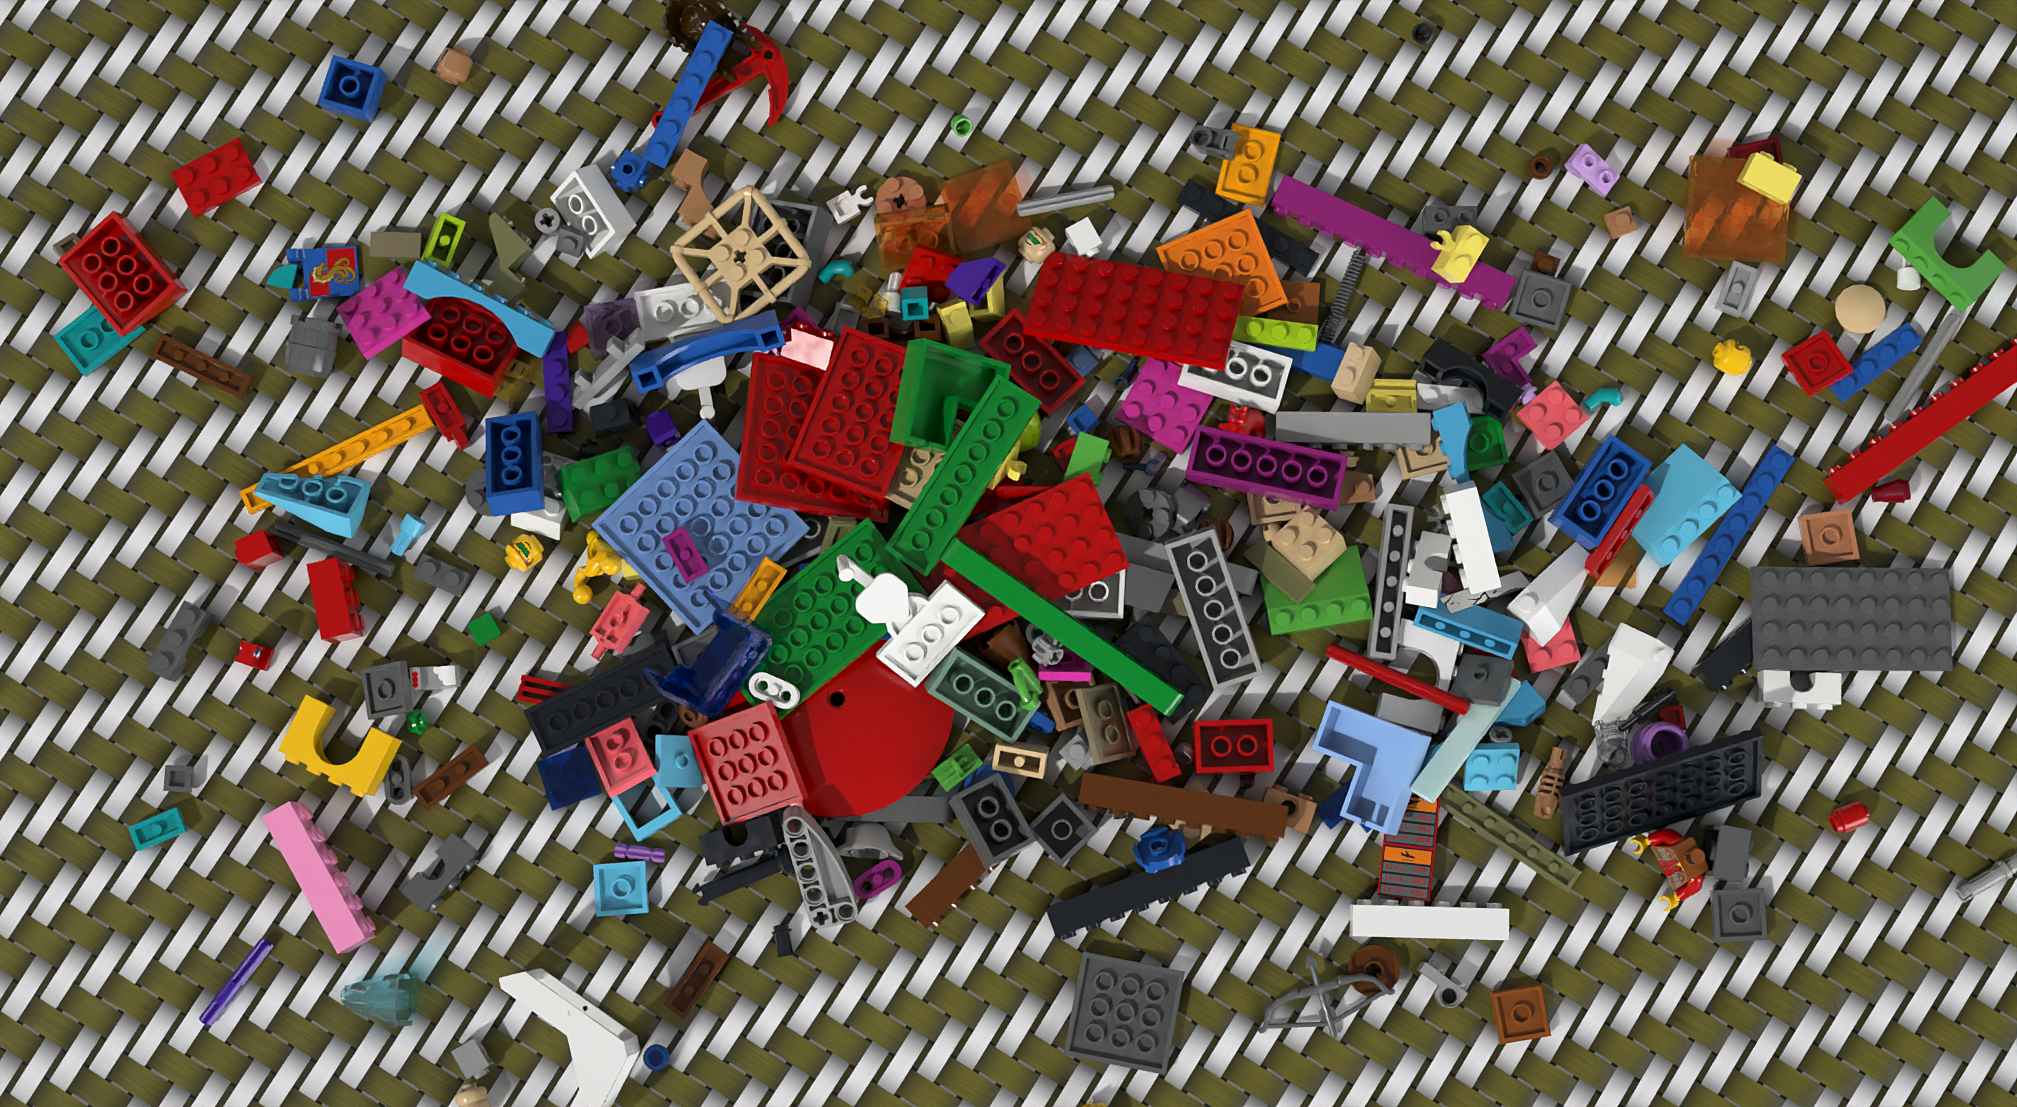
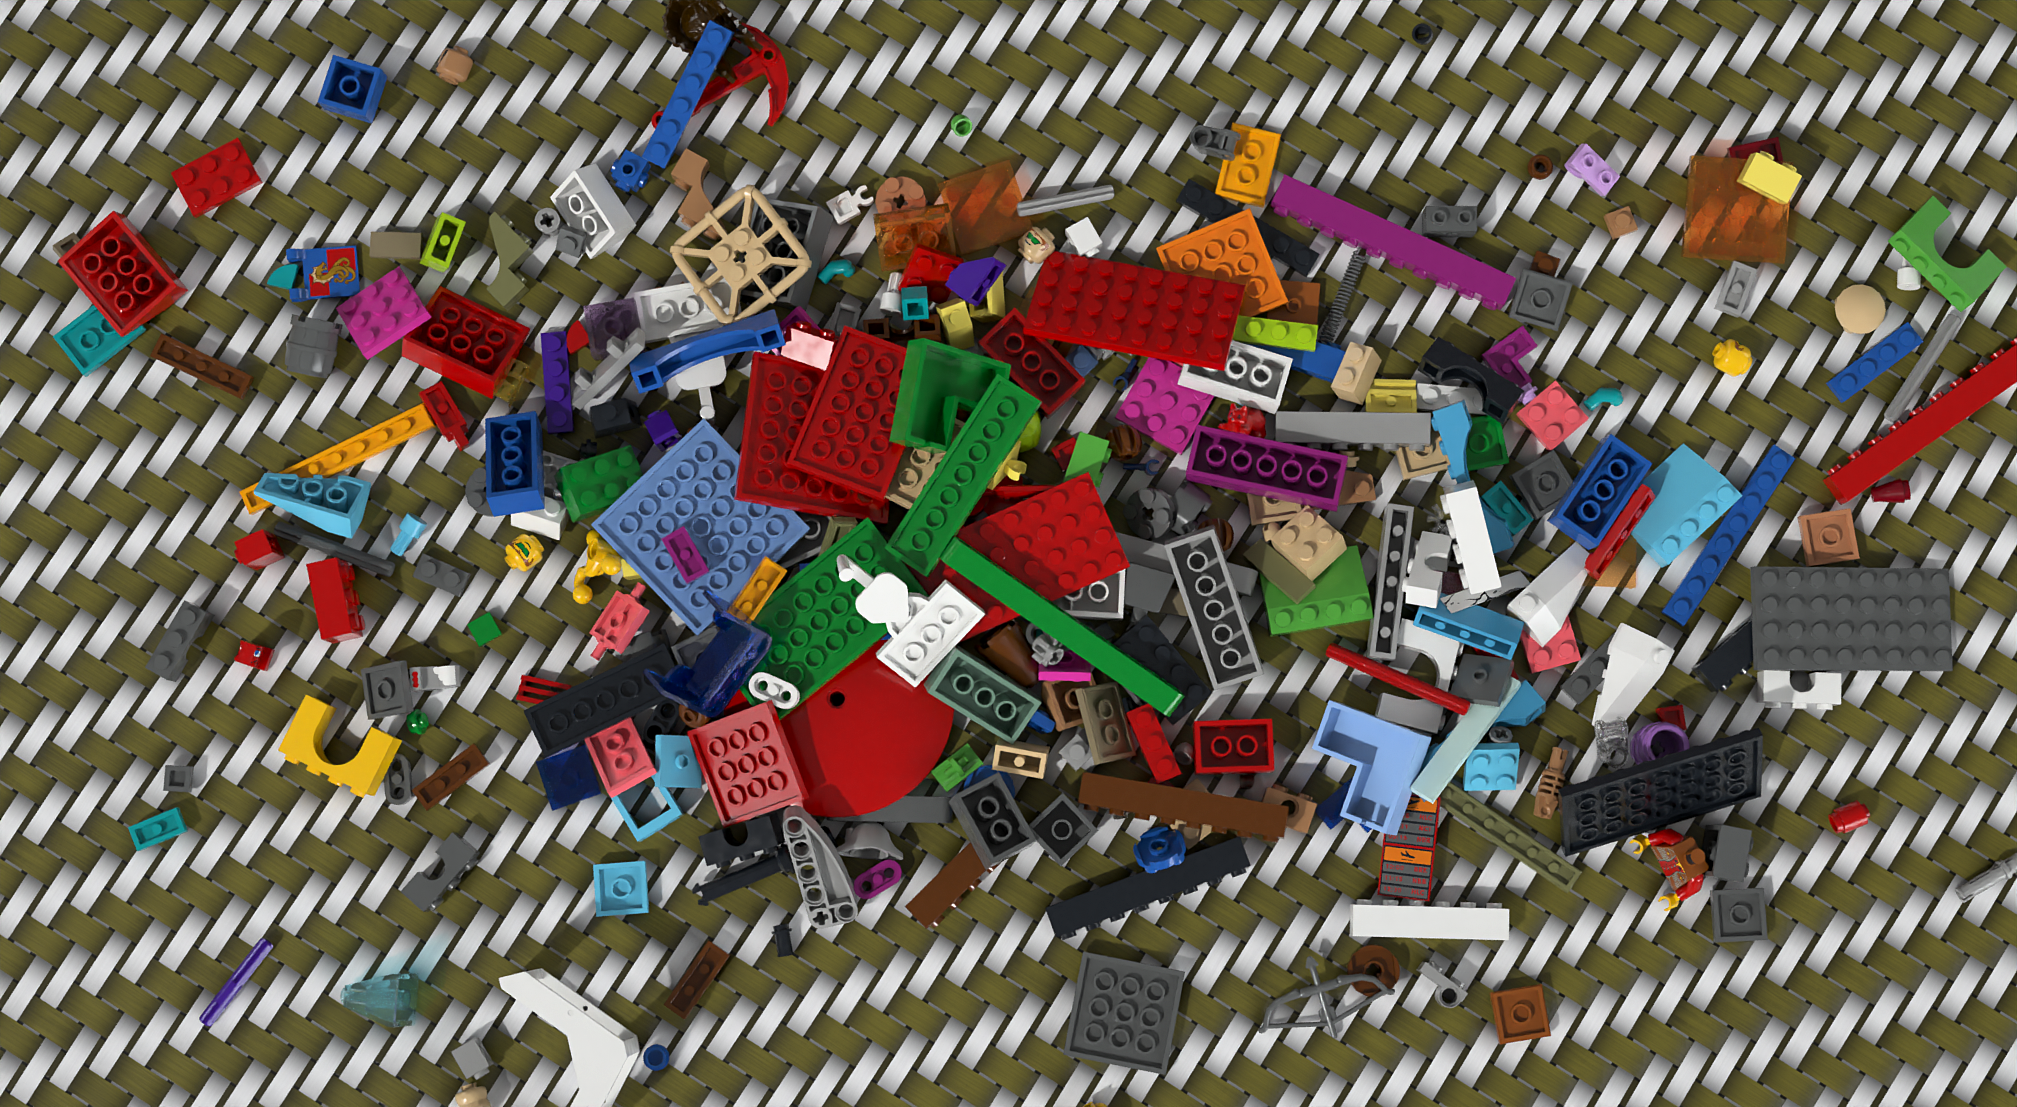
(319, 876): bright pink brick -> none
(529, 333): dark azure arch -> none
(639, 852): medium lavender axle -> none
(866, 311): clear yellow piece -> none
(1025, 681): bright green plant -> none
(1082, 420): blue plate -> none
(1458, 252): light yellow brick -> none
(1649, 708): black axle -> none
(1816, 363): red plate -> none

